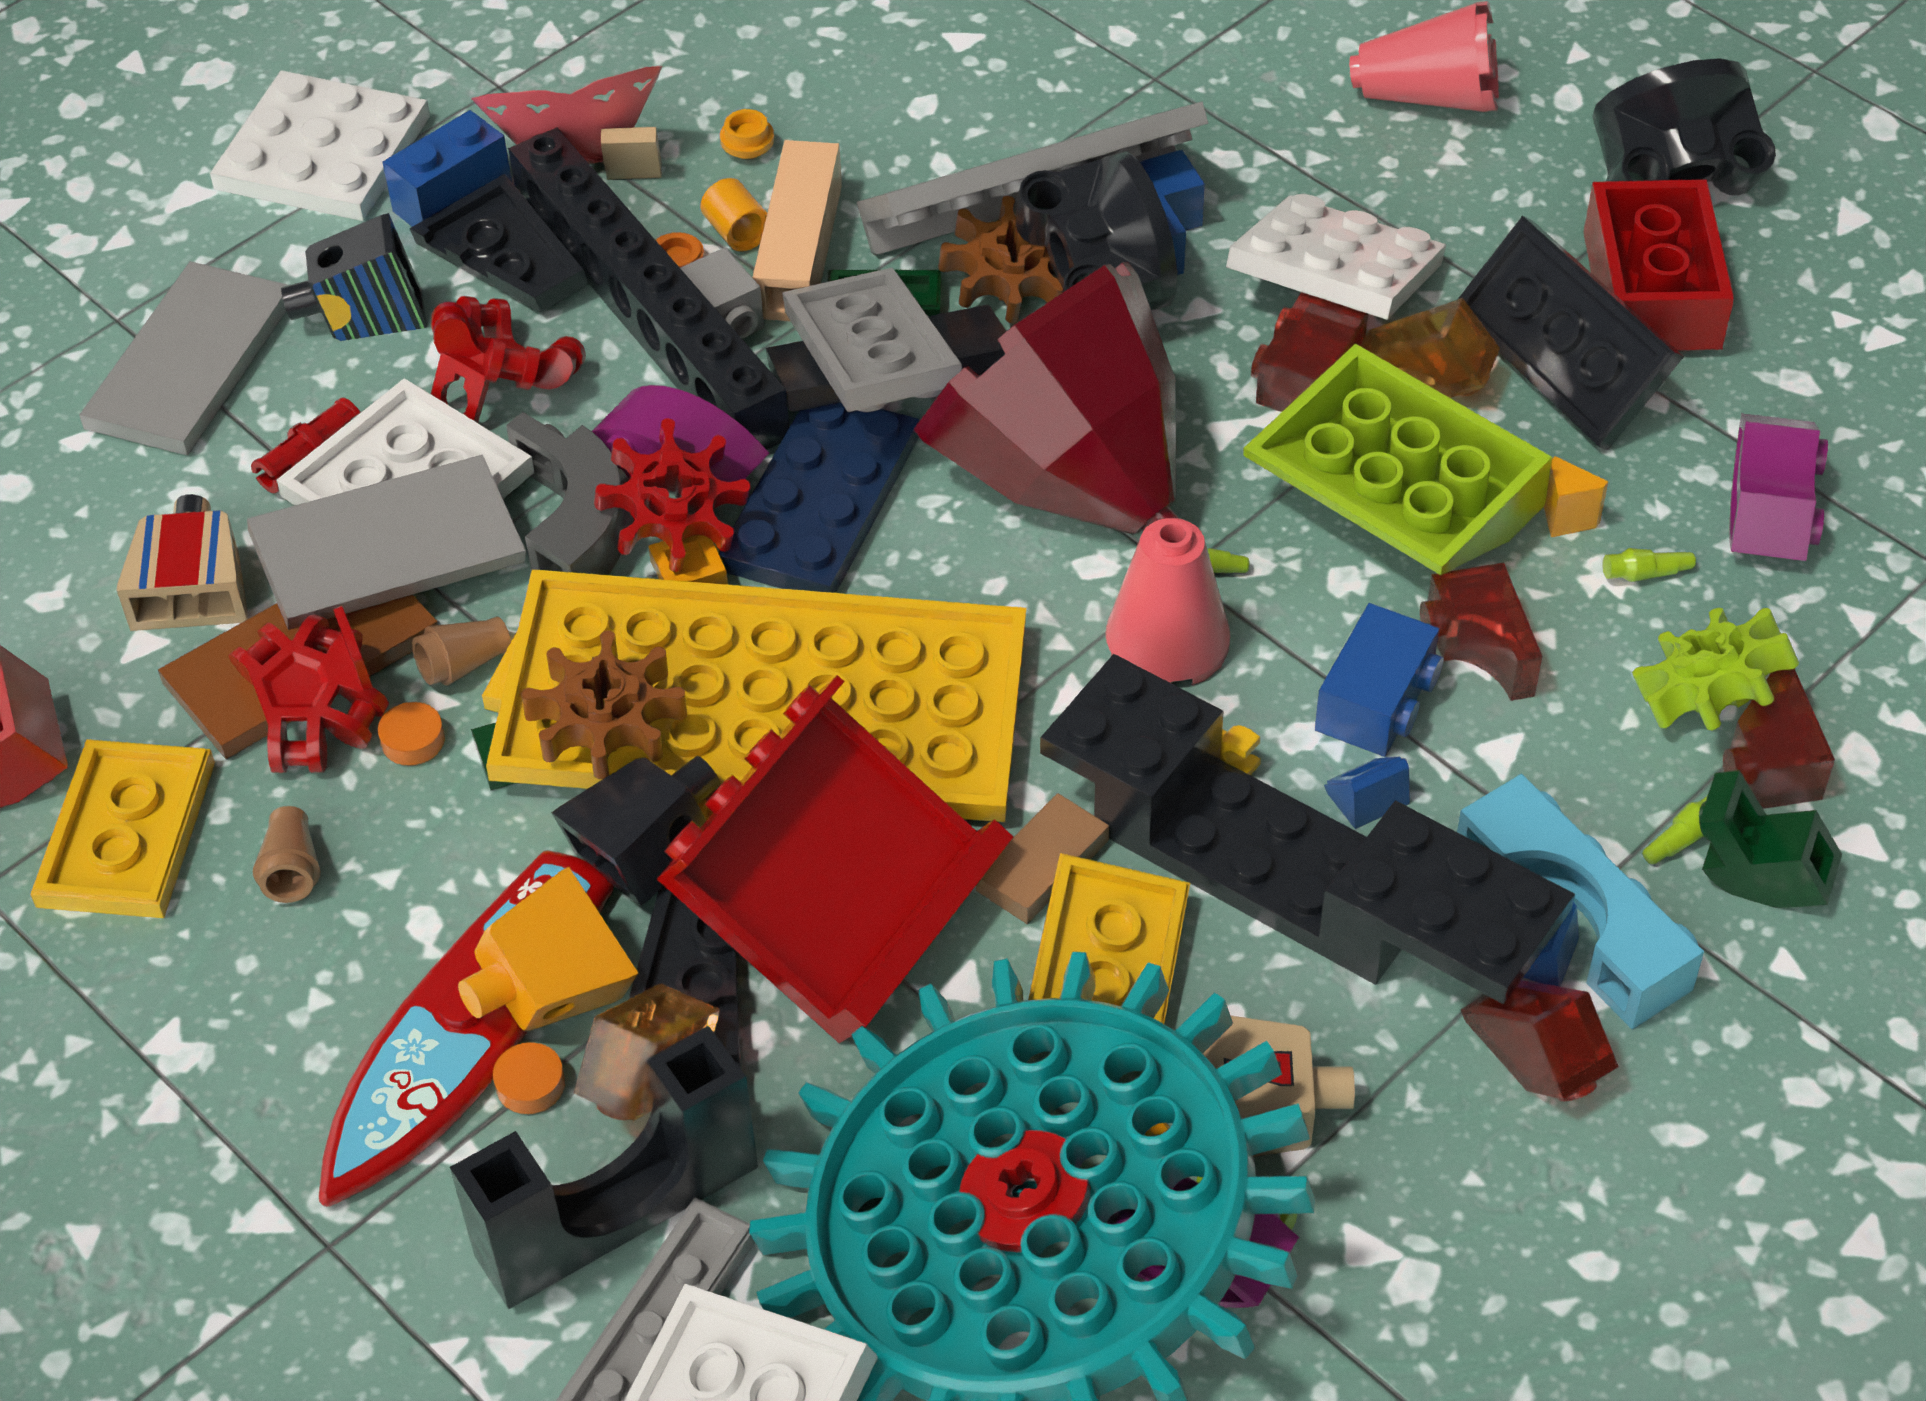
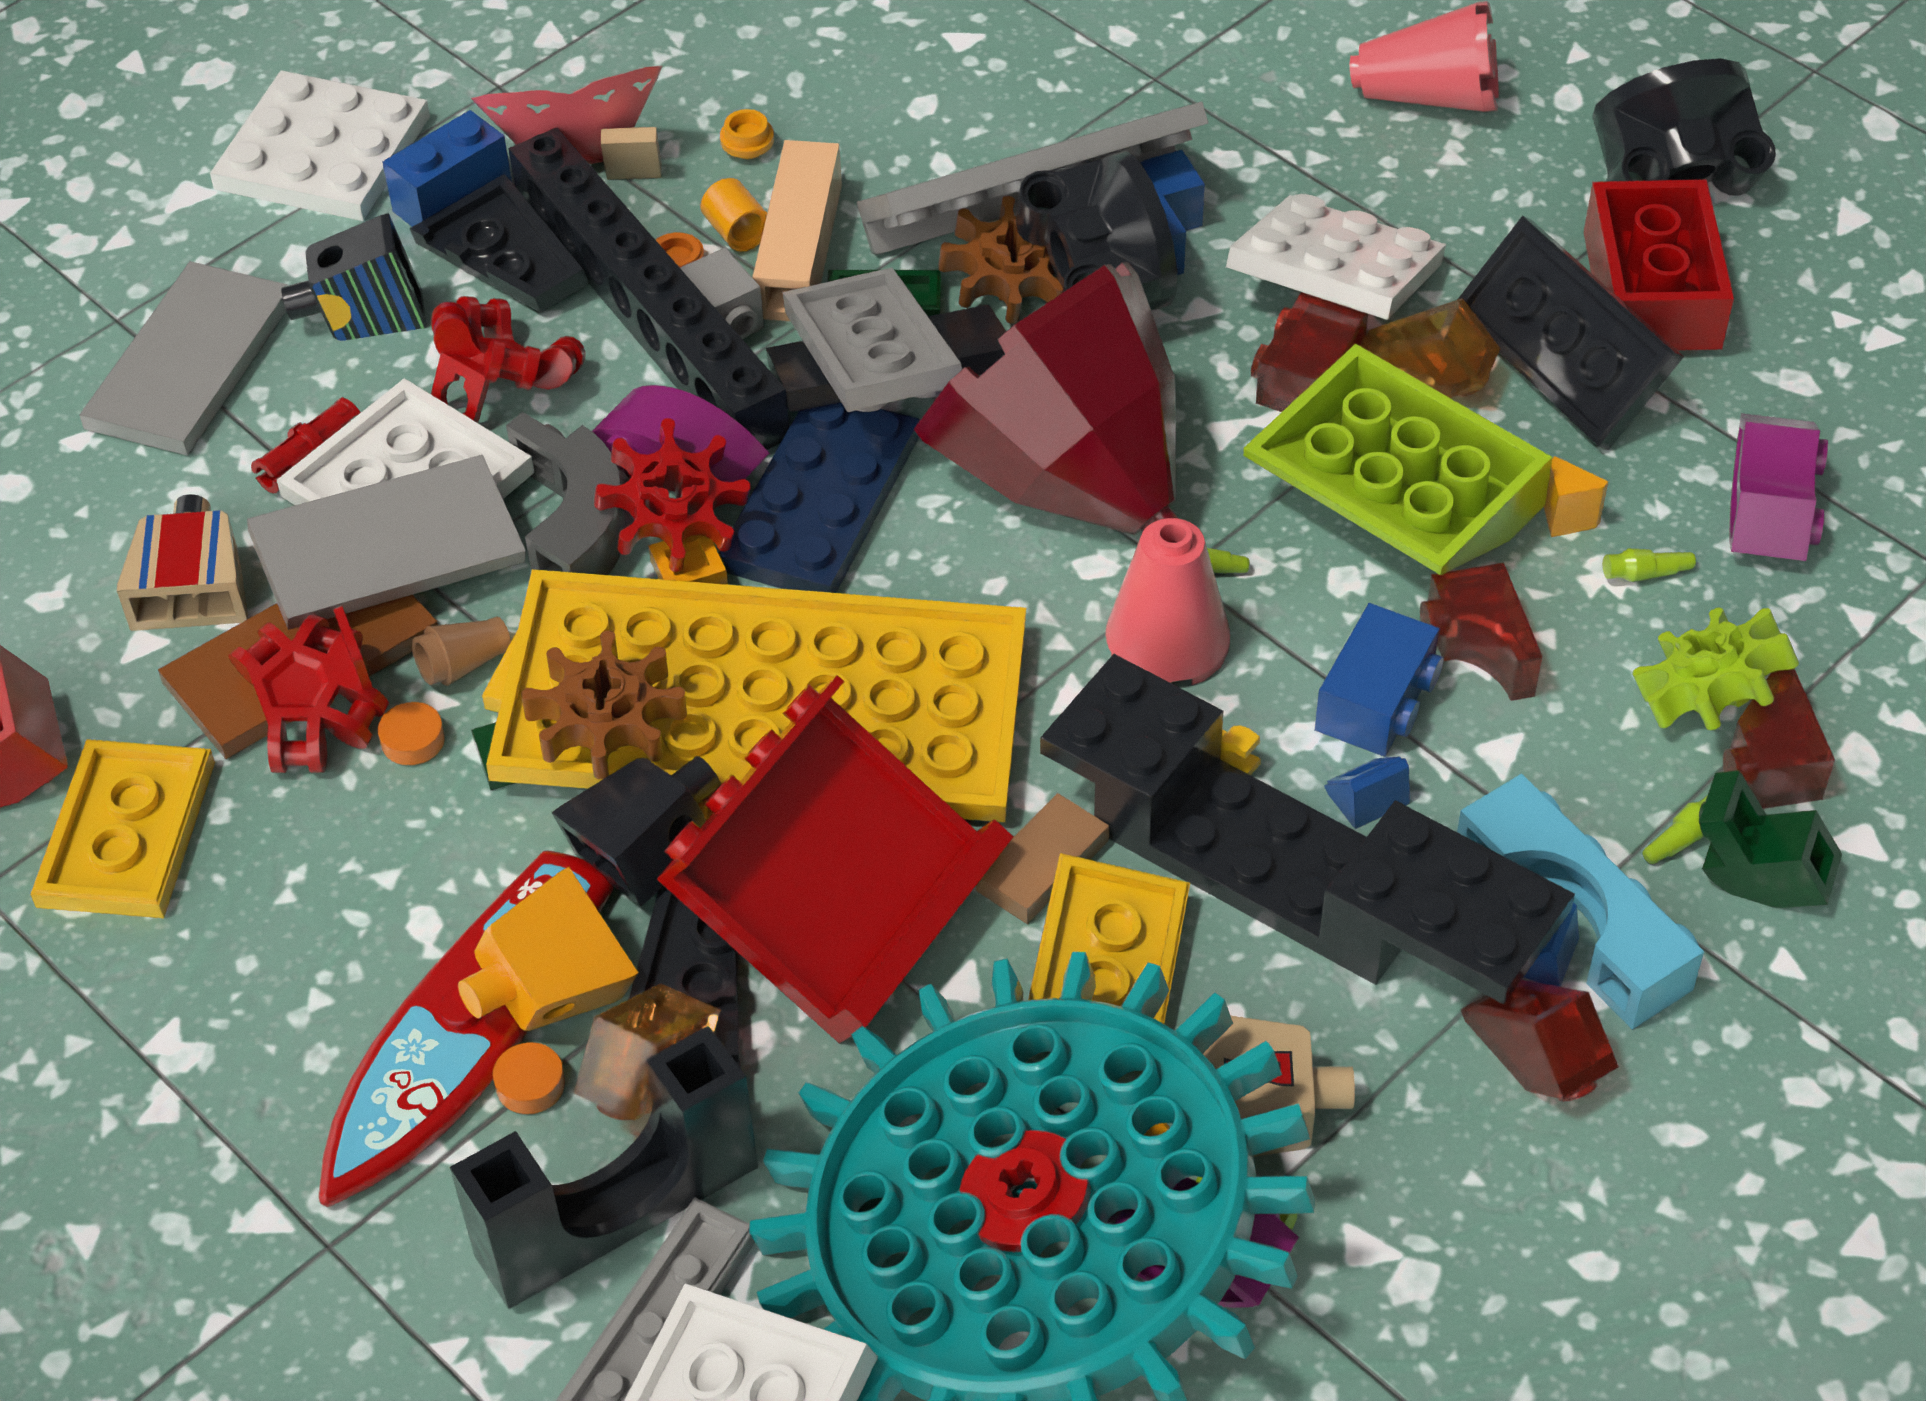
(287, 859): medium nougat cone -> none

